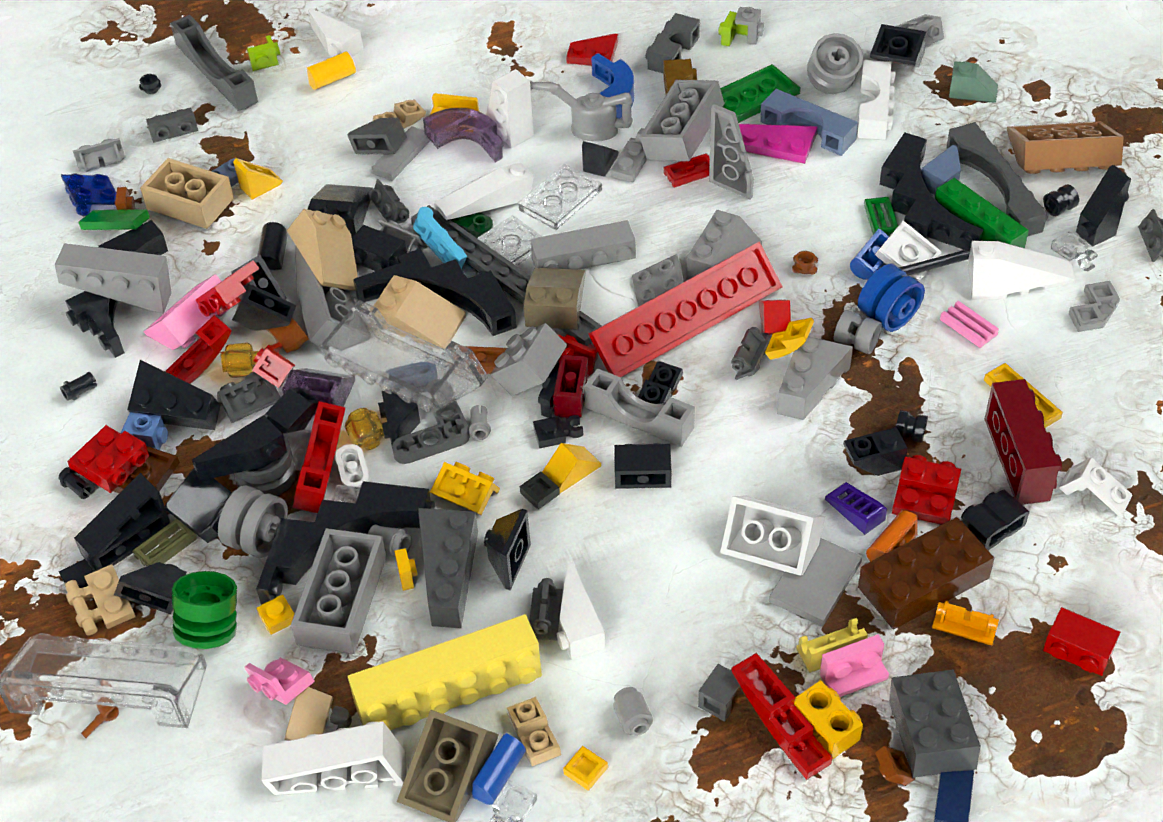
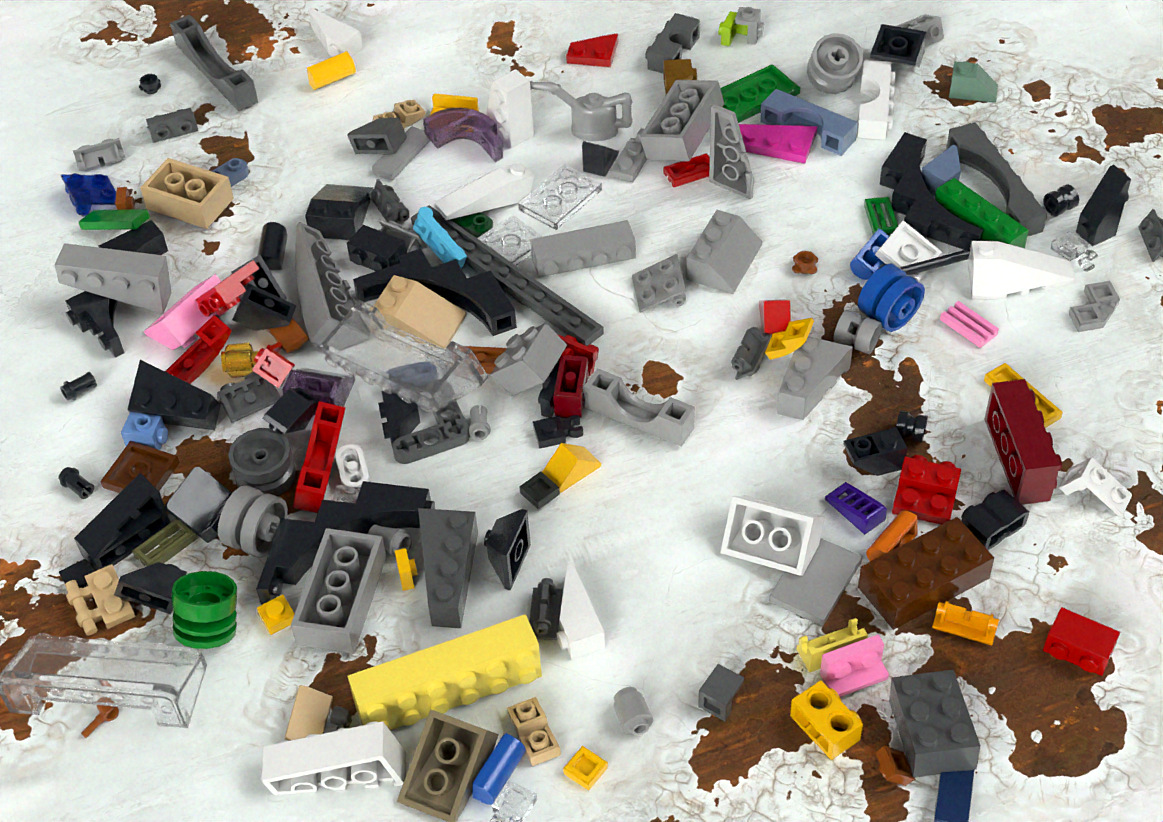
(109, 458): red plate -> none
(242, 451): black slope -> none
(255, 178): yellow slope -> none
(264, 55): lime bracket -> none
(279, 680): bright pink bracket -> none
(325, 247): tan slope -> none
(364, 428): clear yellow head -> none
(464, 488): yellow bracket -> none
(554, 298): dark tan slope -> none
(616, 75): blue arch -> none
(642, 466): black brick -> none
(661, 383): black slope -> none
(685, 310): plate -> none
(780, 715): red slope -> none
(1066, 146): medium nougat slope -> none

